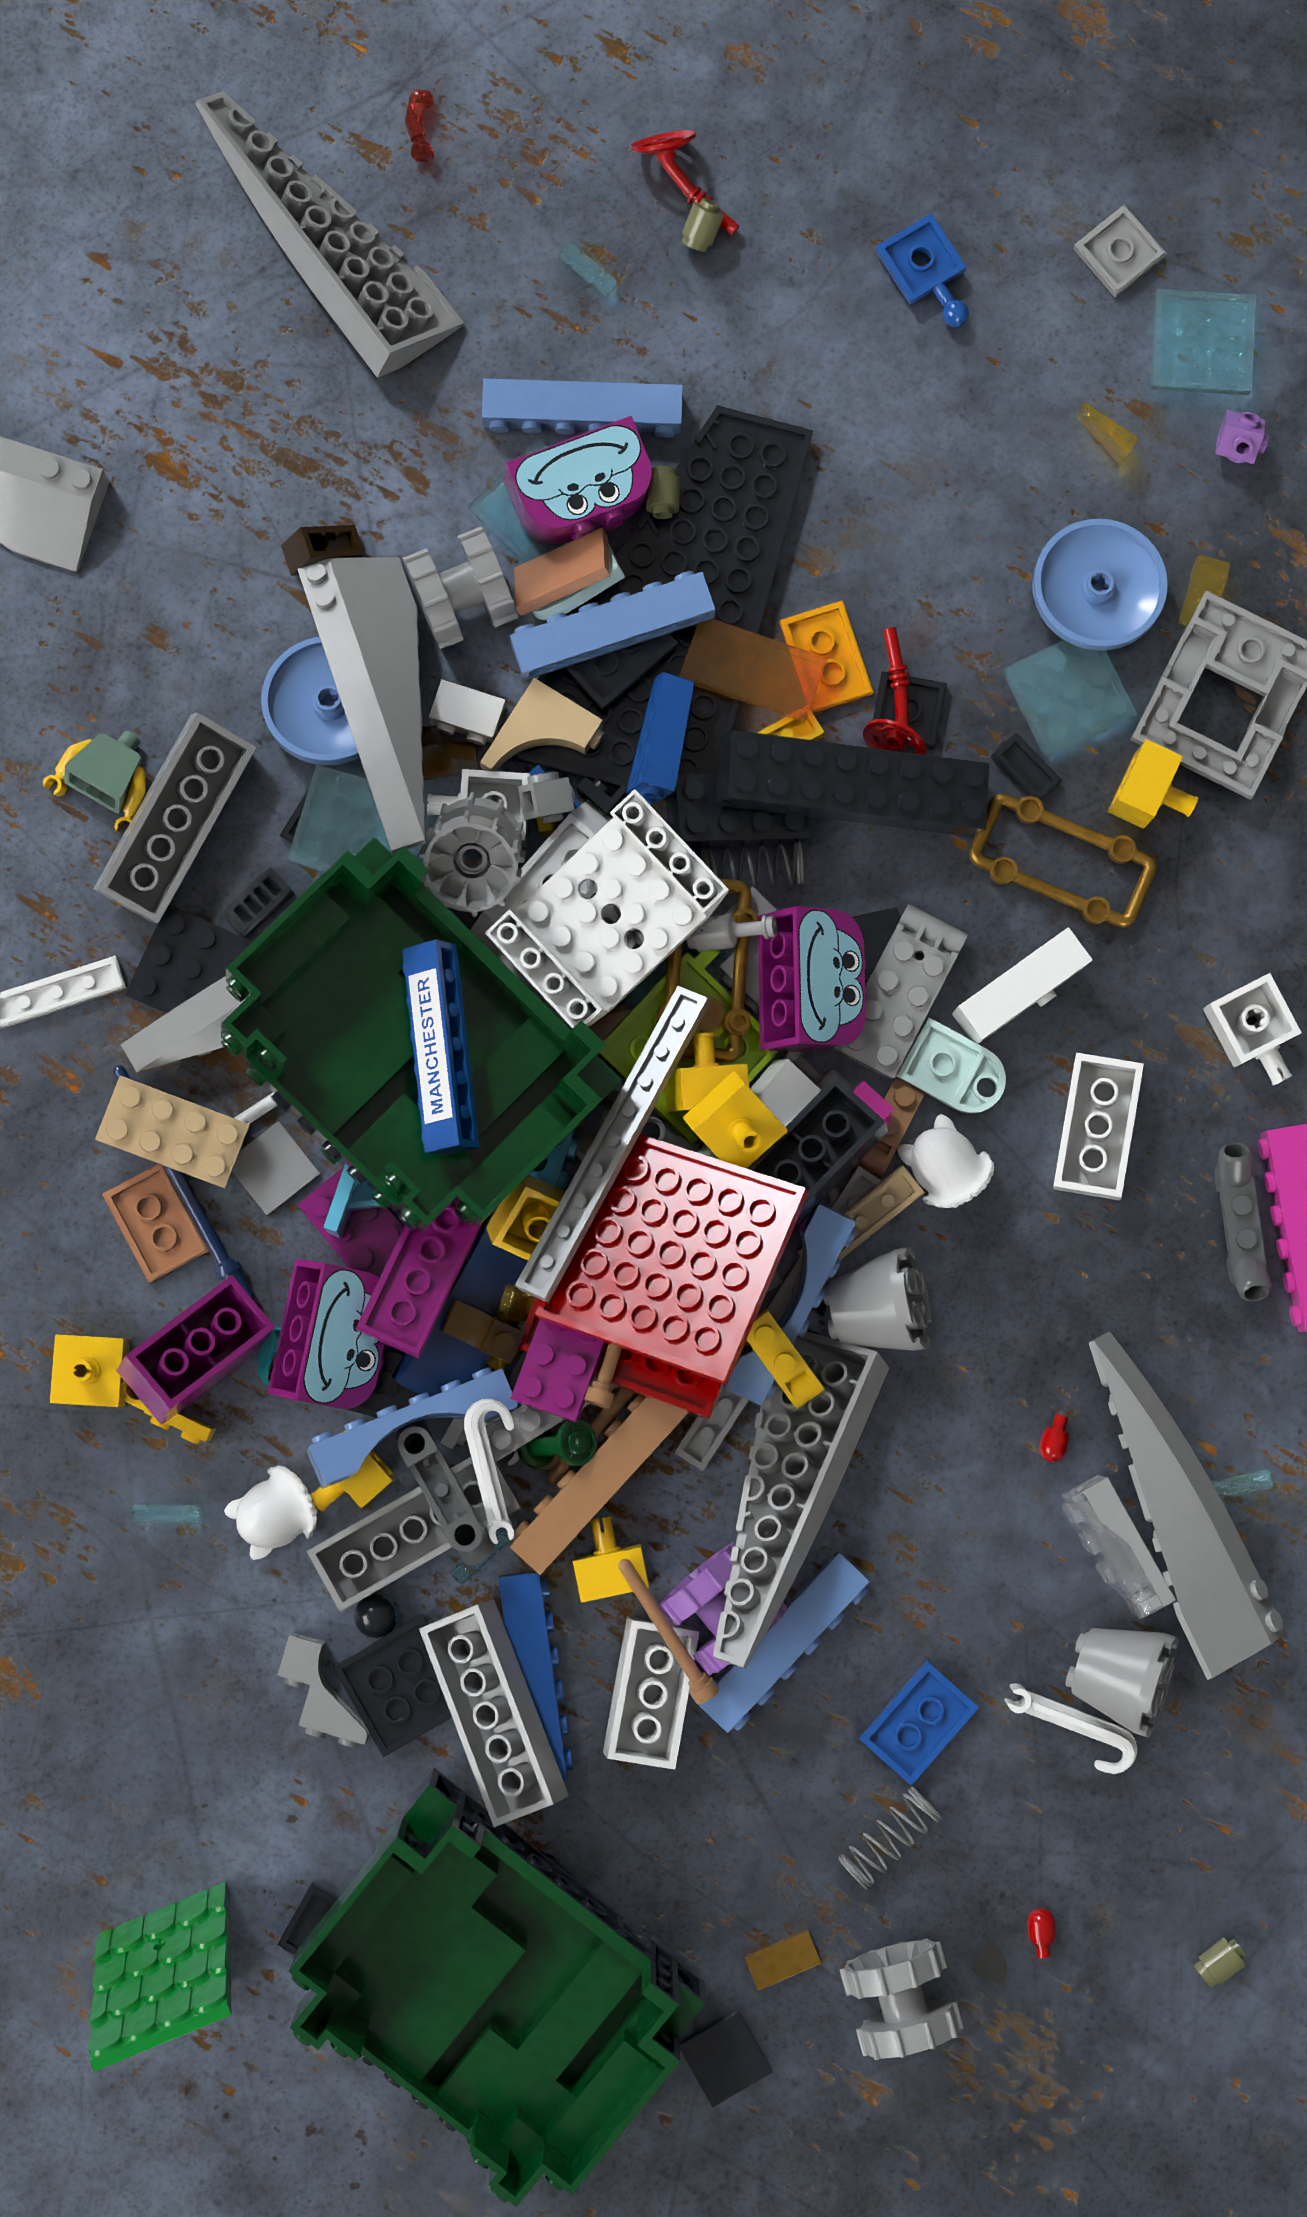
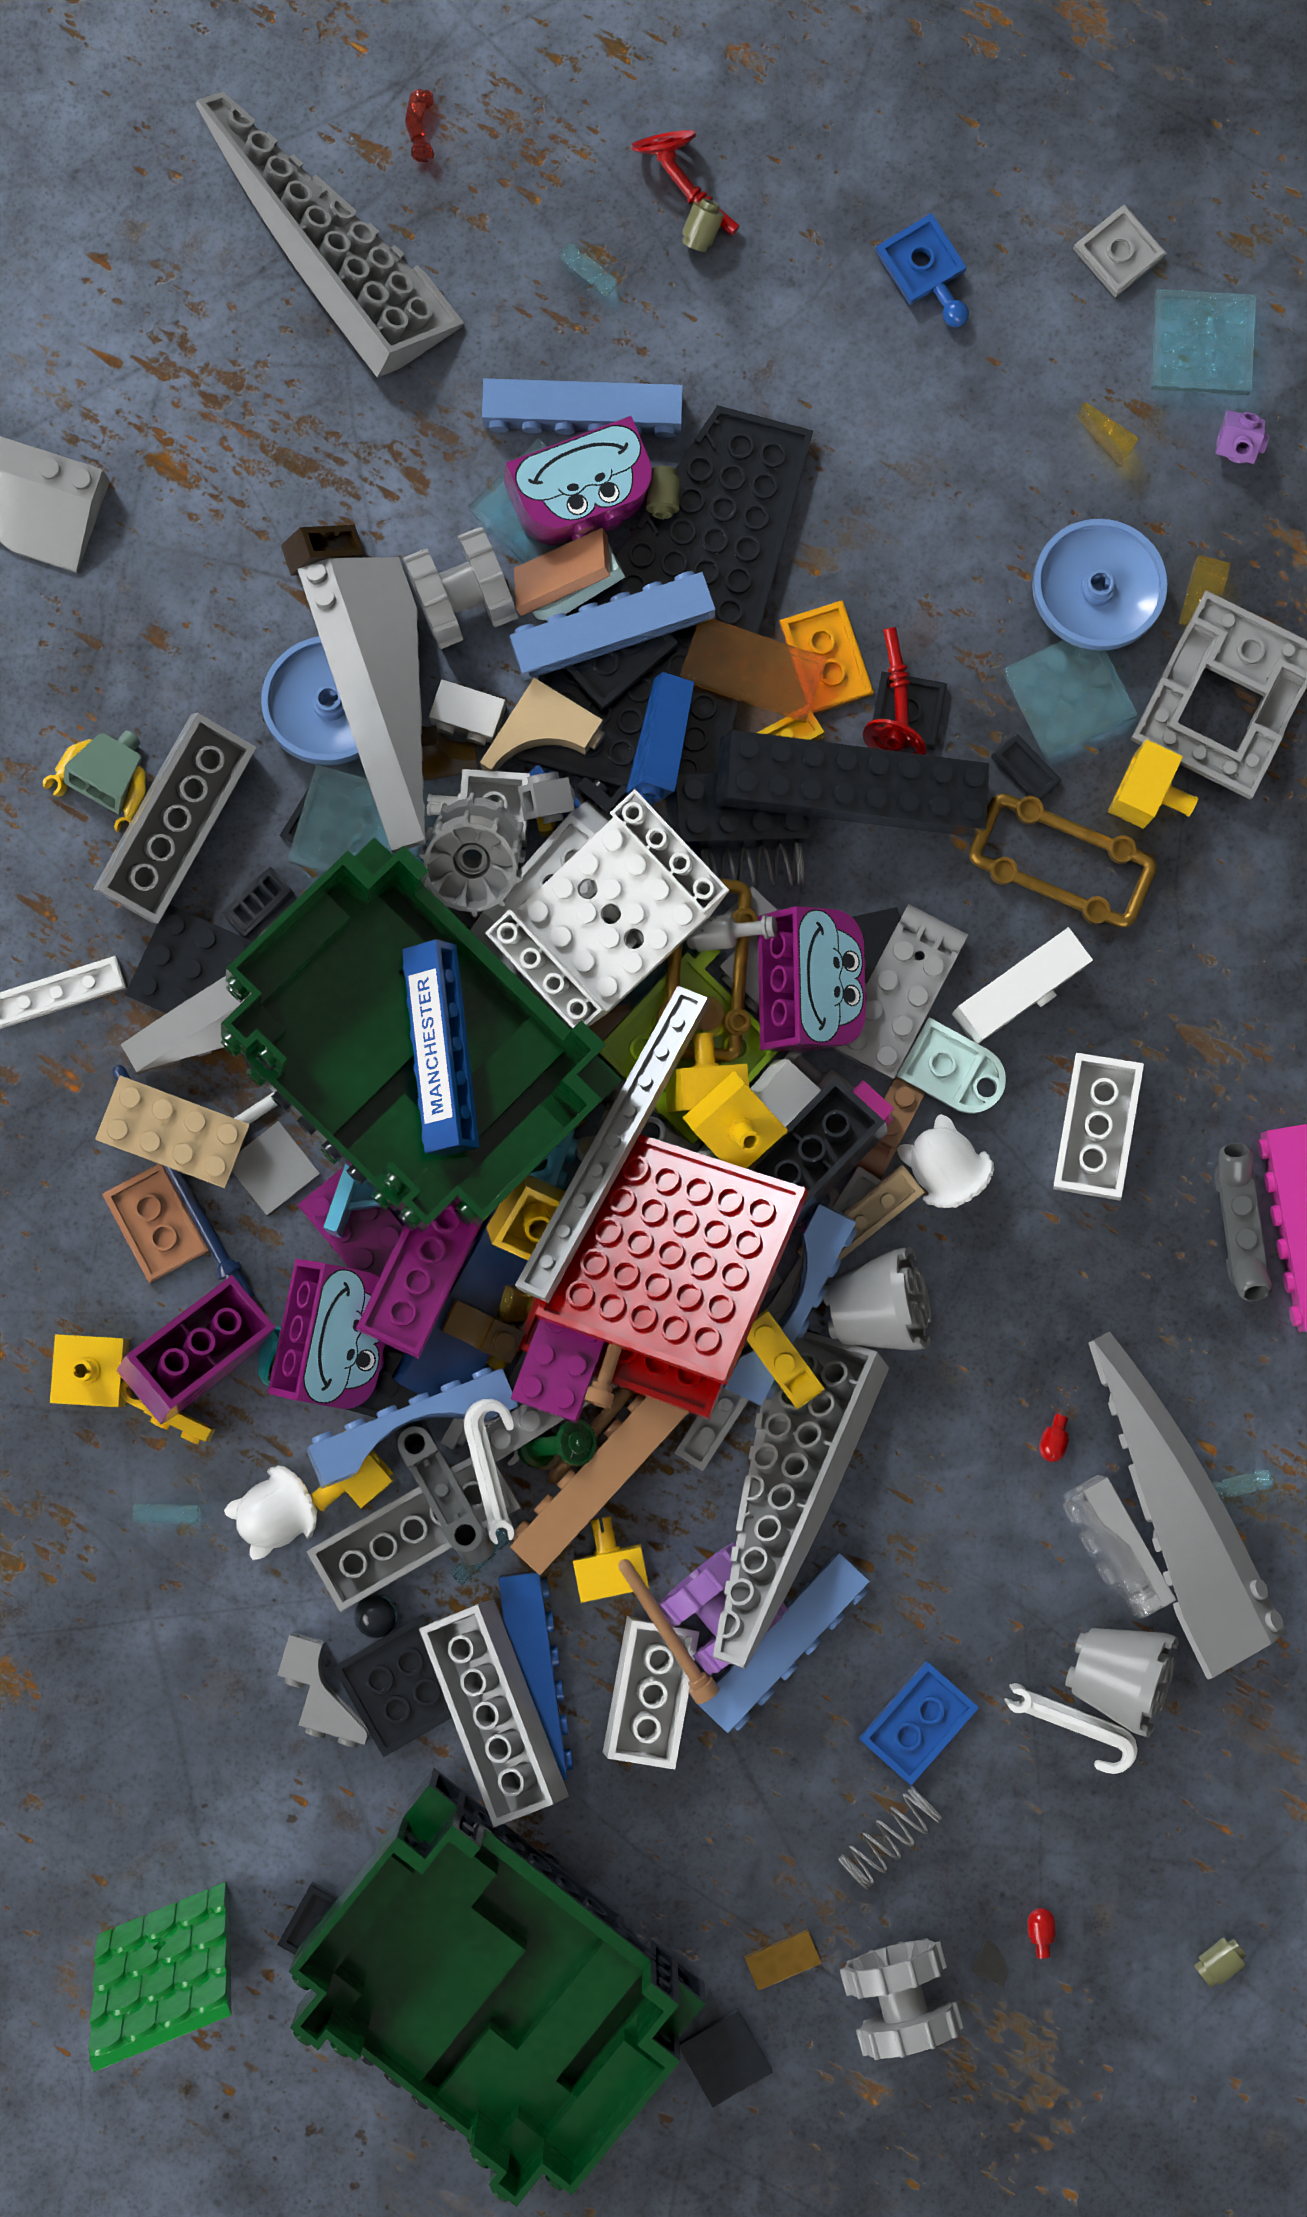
(1262, 1040): white brick -> none

